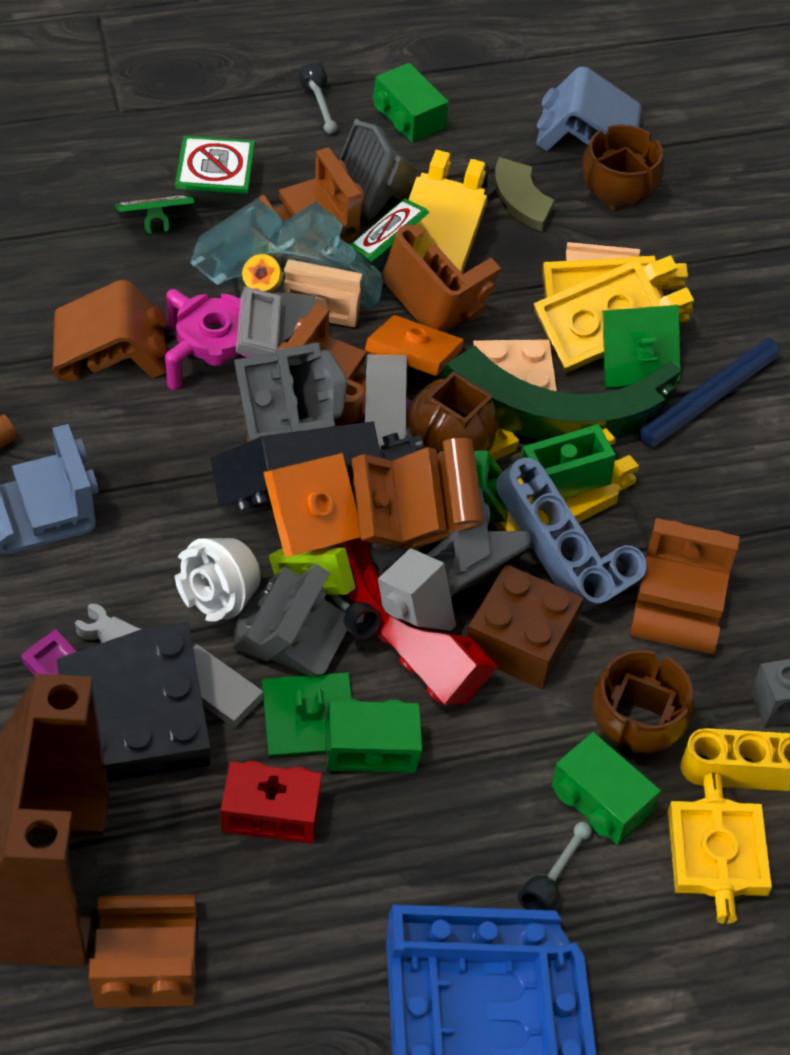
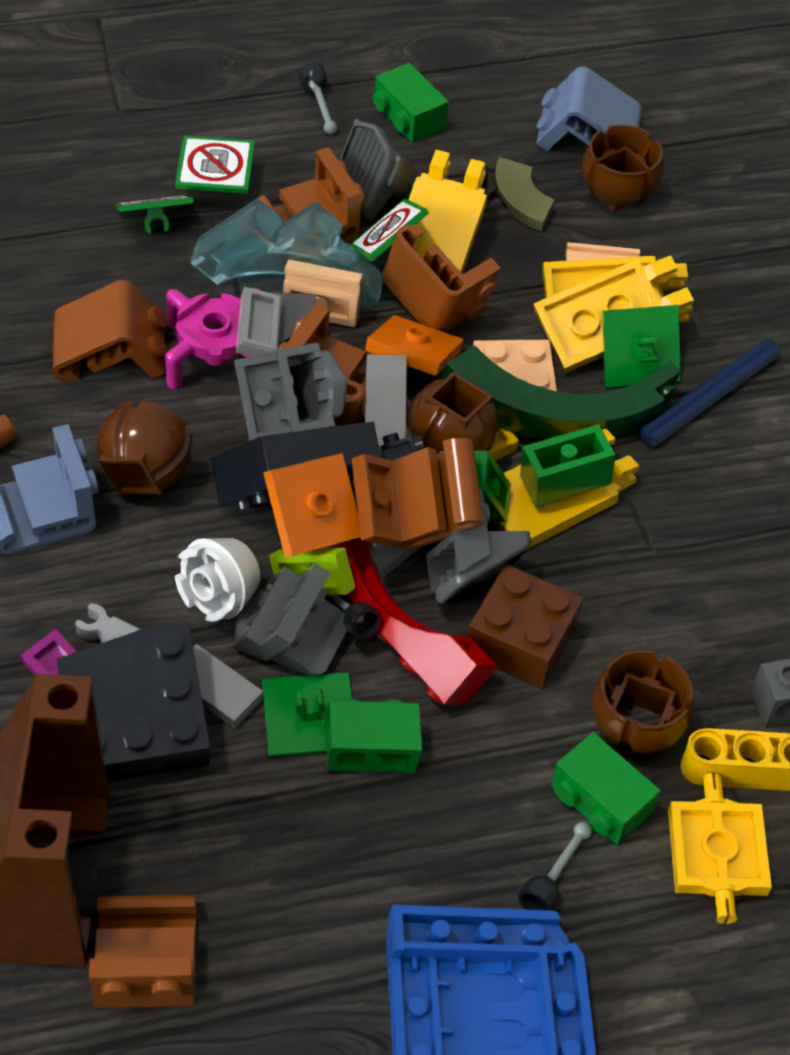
(143, 448): none -> reddish brown piece
(248, 806): red brick -> none
(262, 273): yellow tile -> none
(418, 591): light grey slope -> none
(564, 531): sand blue beam -> none
(684, 586): dark orange piece -> none

